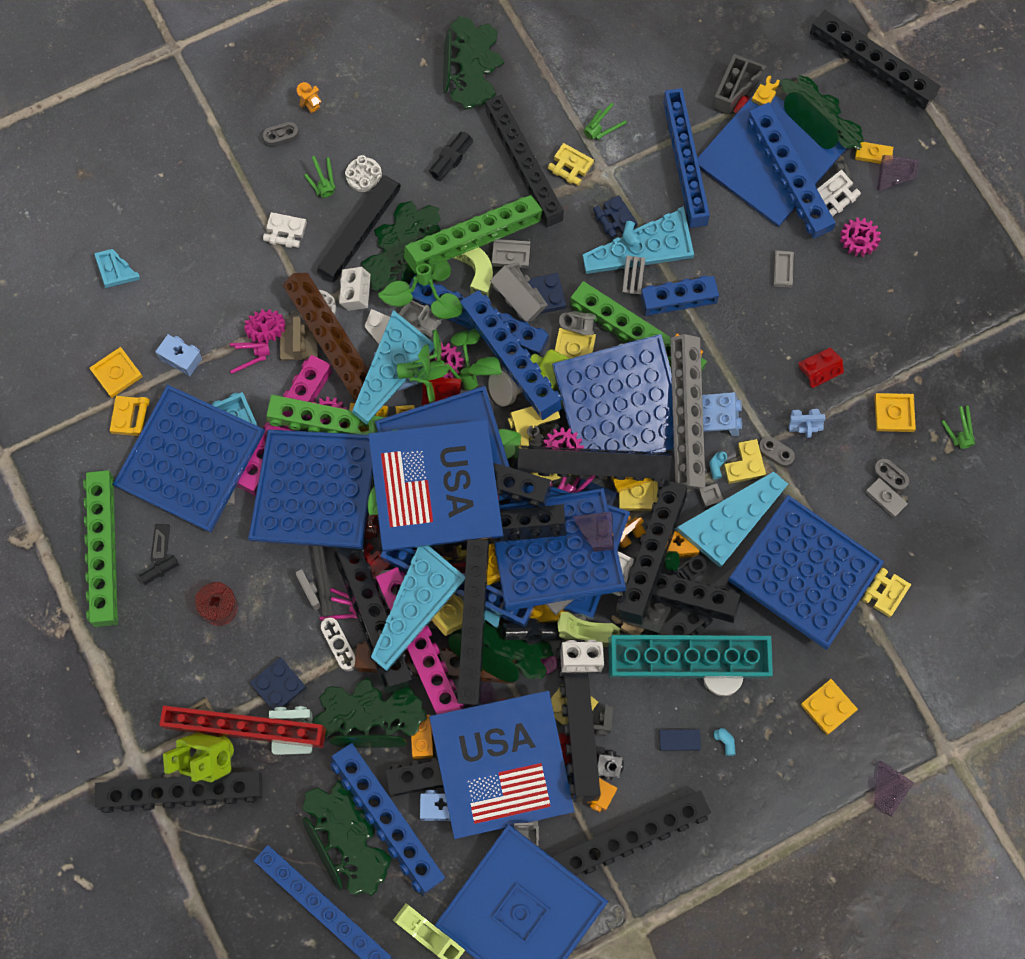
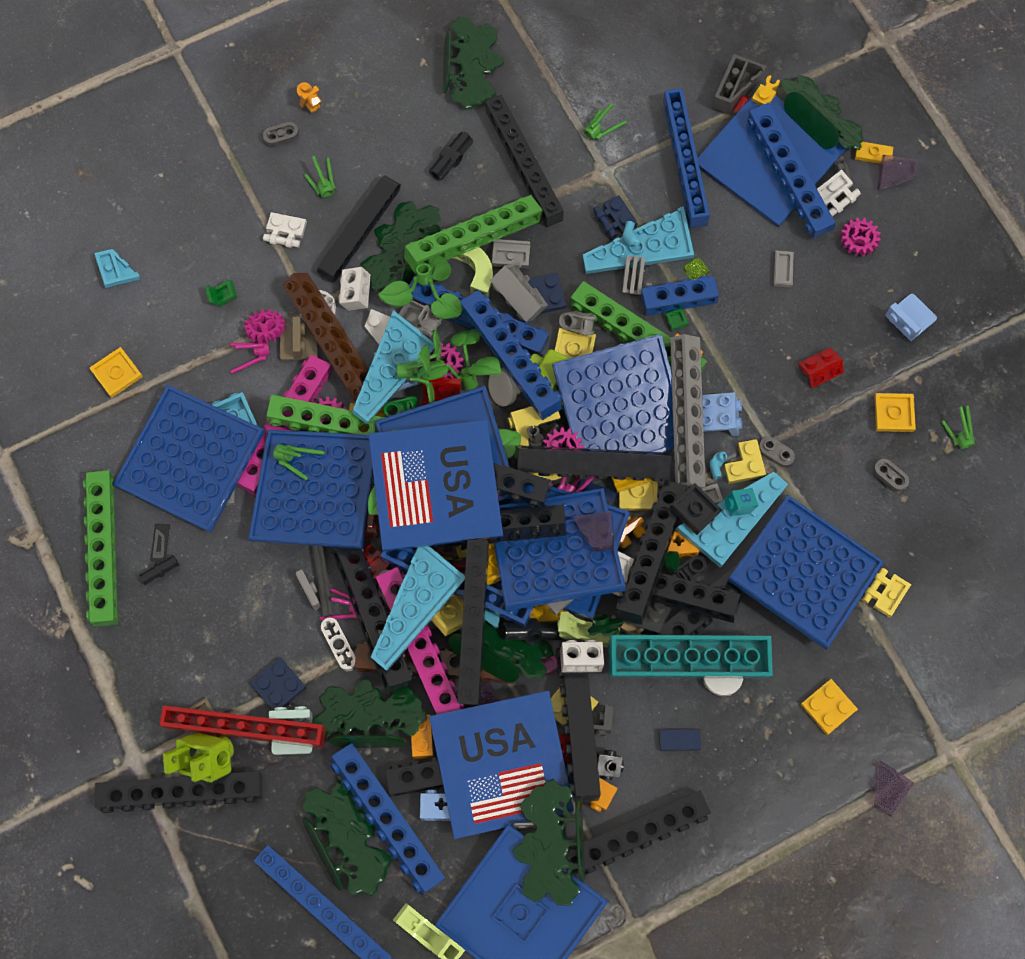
(123, 415): yellow plate -> none
(183, 362): light blue brick -> none
(206, 600): clear red brick -> none
(221, 294): none -> green bracket
(286, 453): none -> bright green plant
(363, 174): white tile -> none
(400, 405): none -> green piece
(547, 848): none -> dark green plant
(574, 160): light yellow plate -> none
(604, 625): none -> dark green plate
(676, 319): none -> green tile
(695, 508): none -> black plate
(696, 269): none -> clear neon green tile
(727, 739): medium azure arm -> none
(741, 502): none -> teal brick
(806, 423): light blue hips -> none
(882, 59): black brick -> none
(886, 497): light grey plate -> none
(911, 316): none -> light blue bracket

